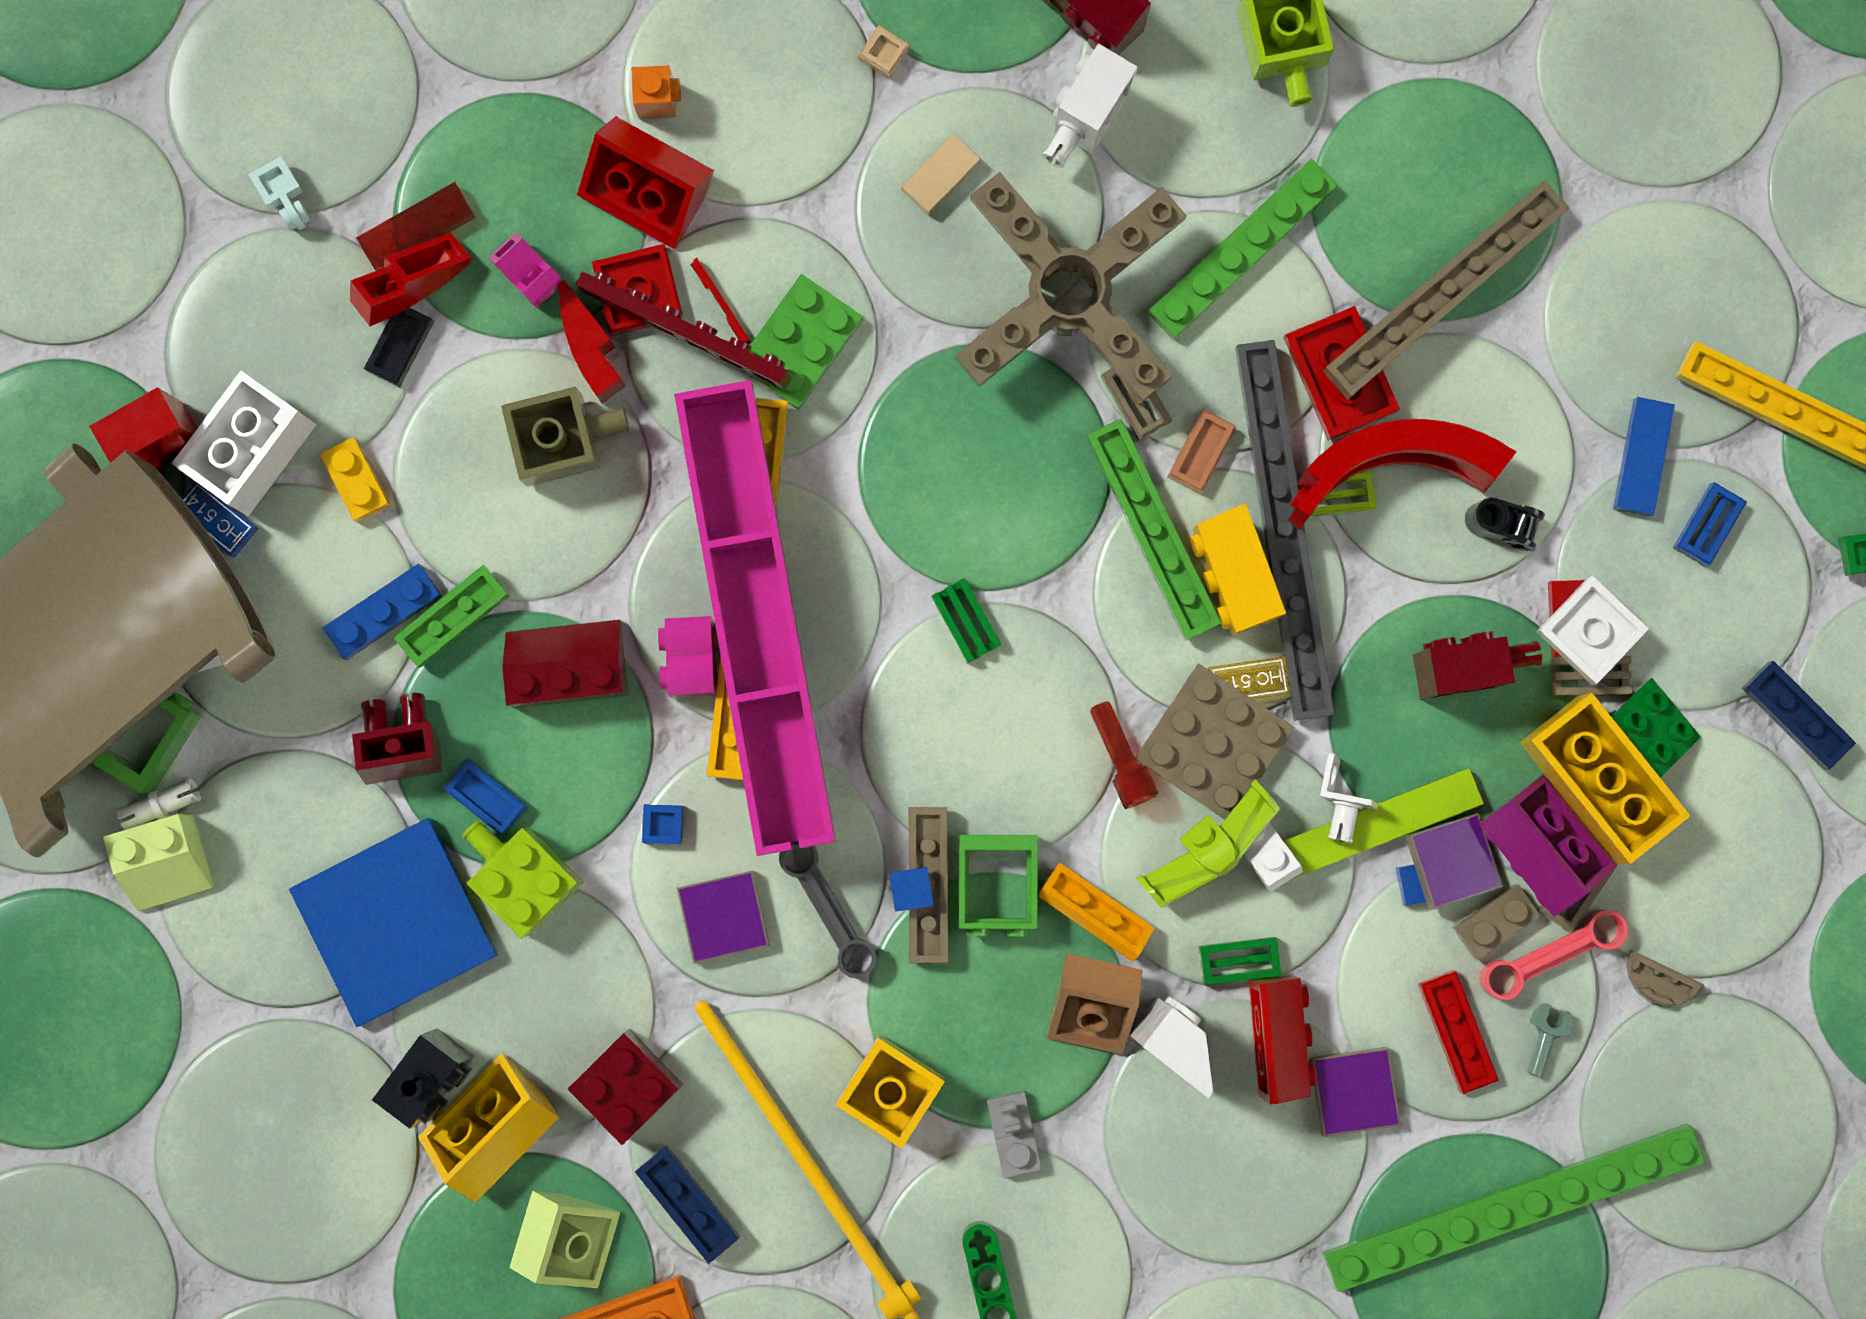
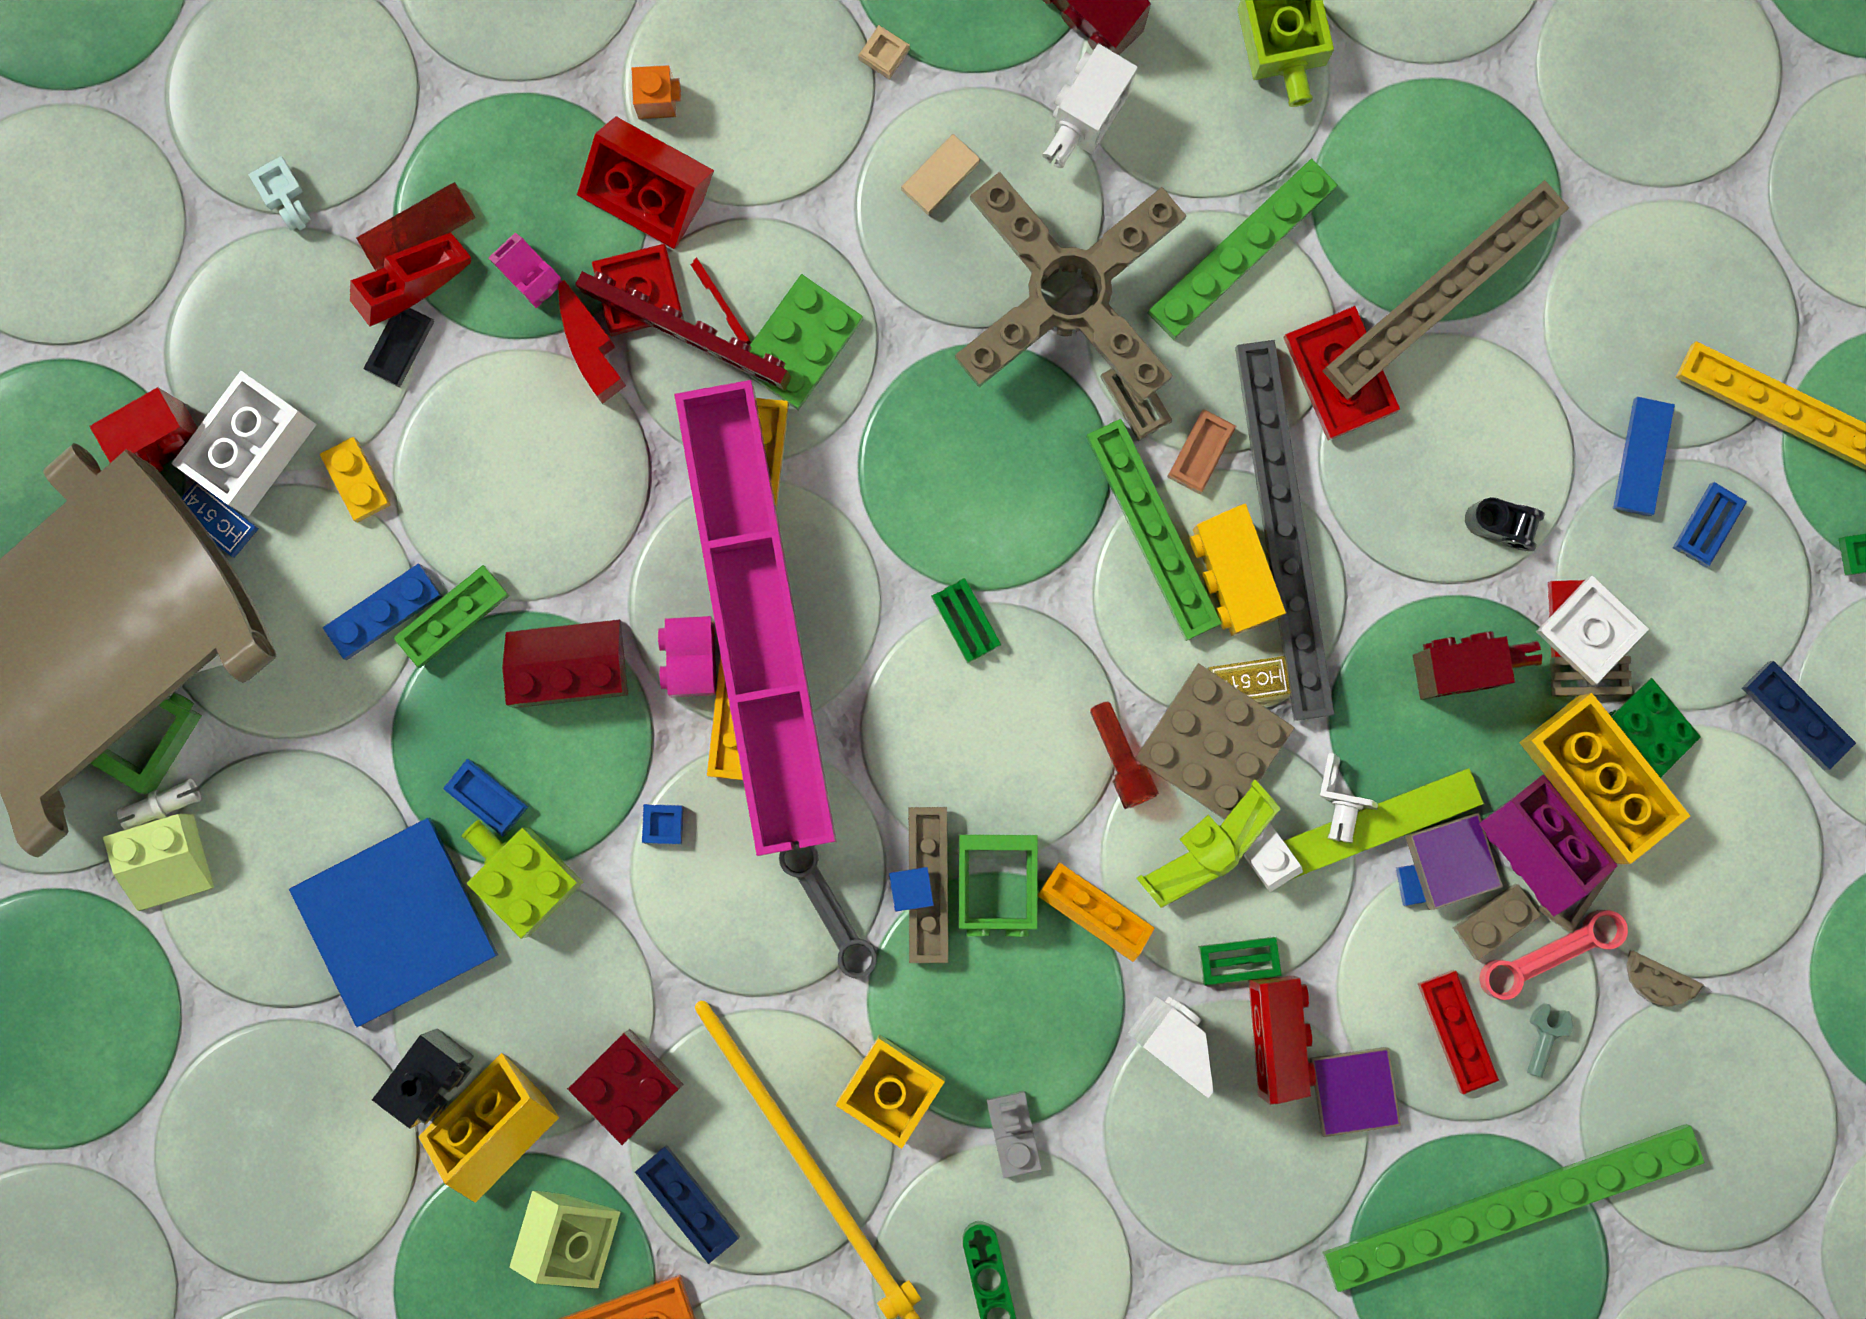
(397, 751): dark red brick -> none
(556, 435): olive brick -> none
(723, 917): dark purple tile -> none
(1095, 1004): medium nougat slope -> none
(1368, 491): lime tile -> none
(1419, 442): red arch -> none

